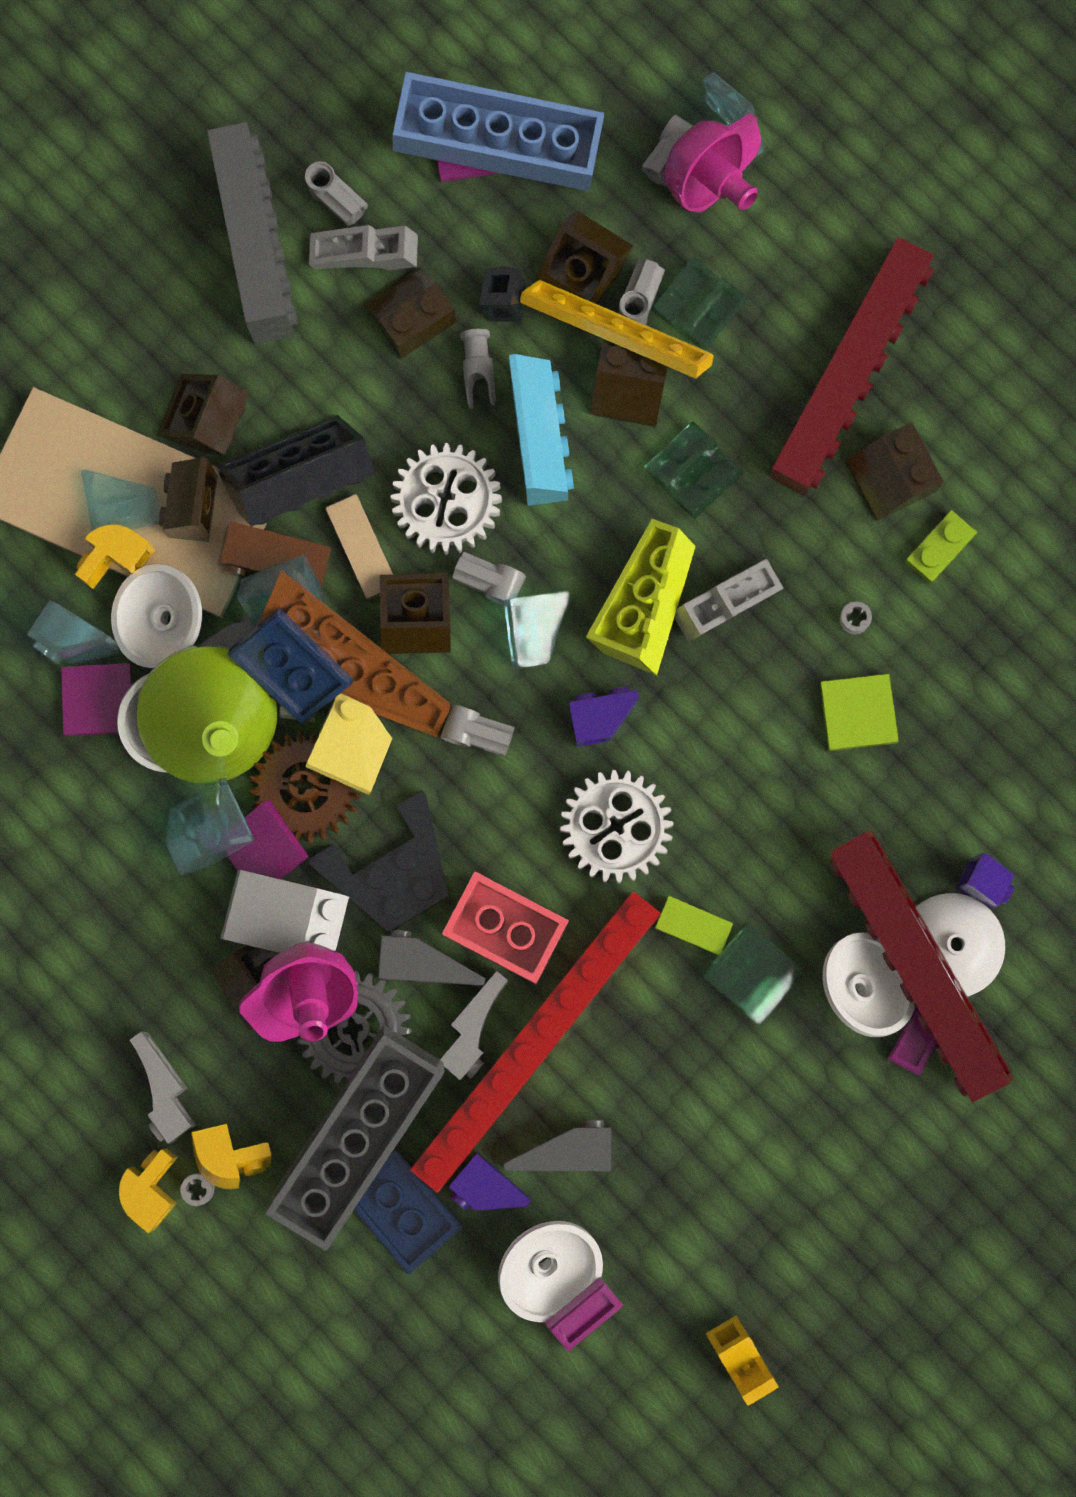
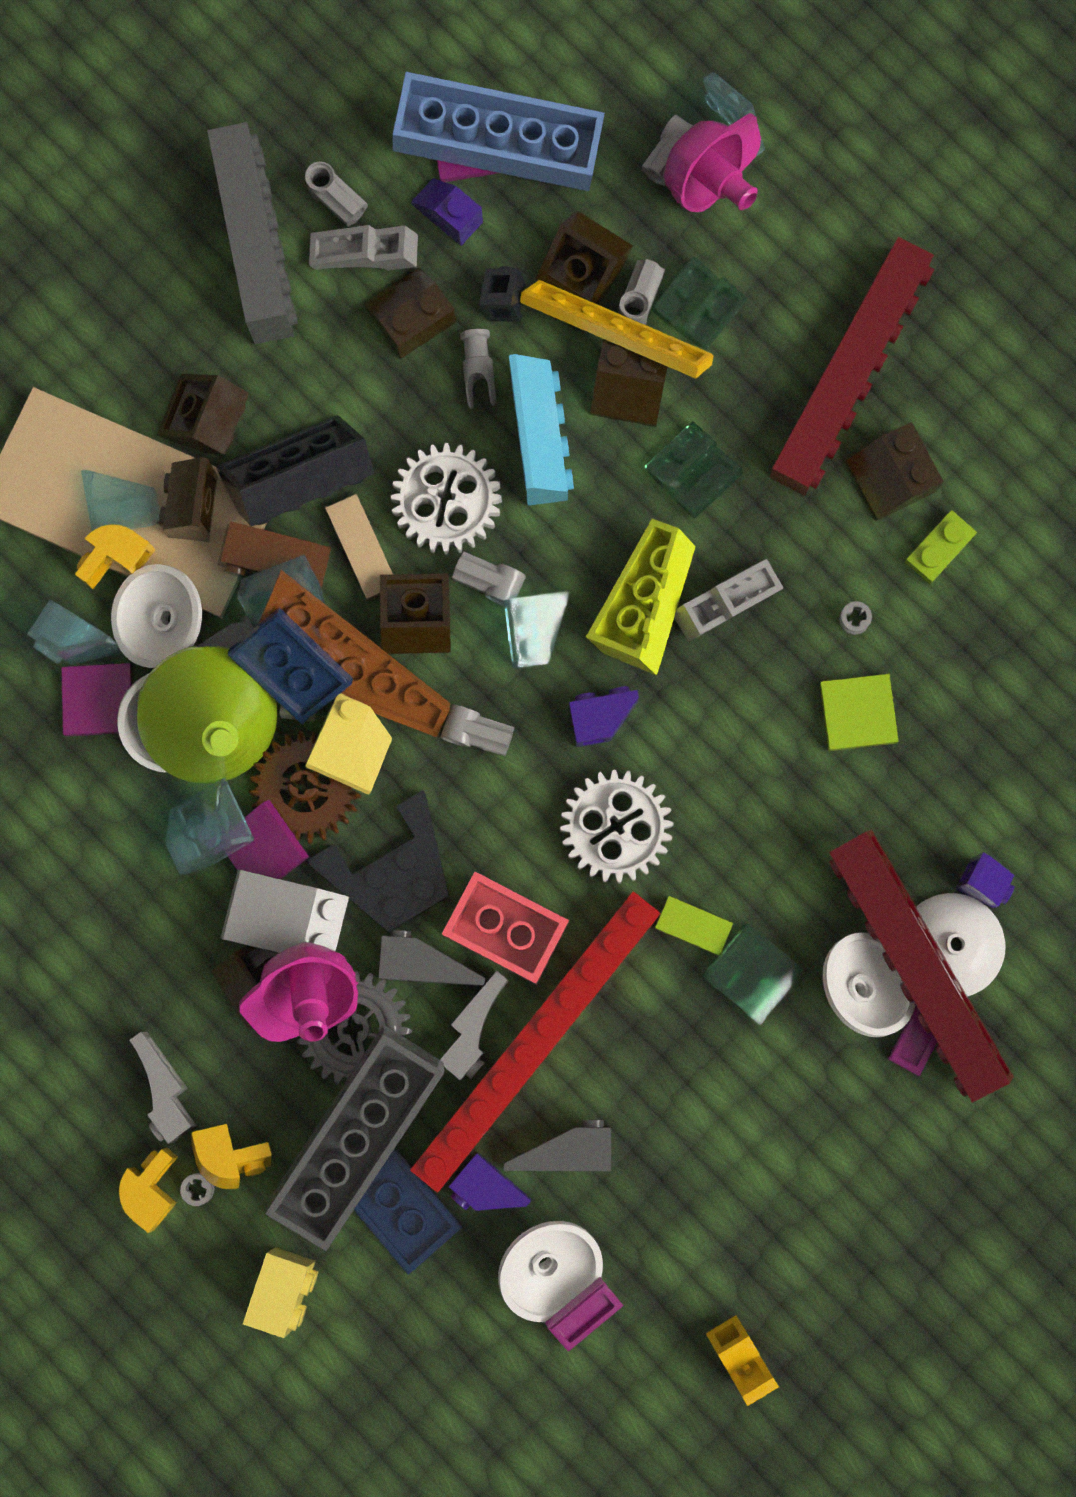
(279, 1293): none -> light yellow brick
(449, 209): none -> dark purple slope

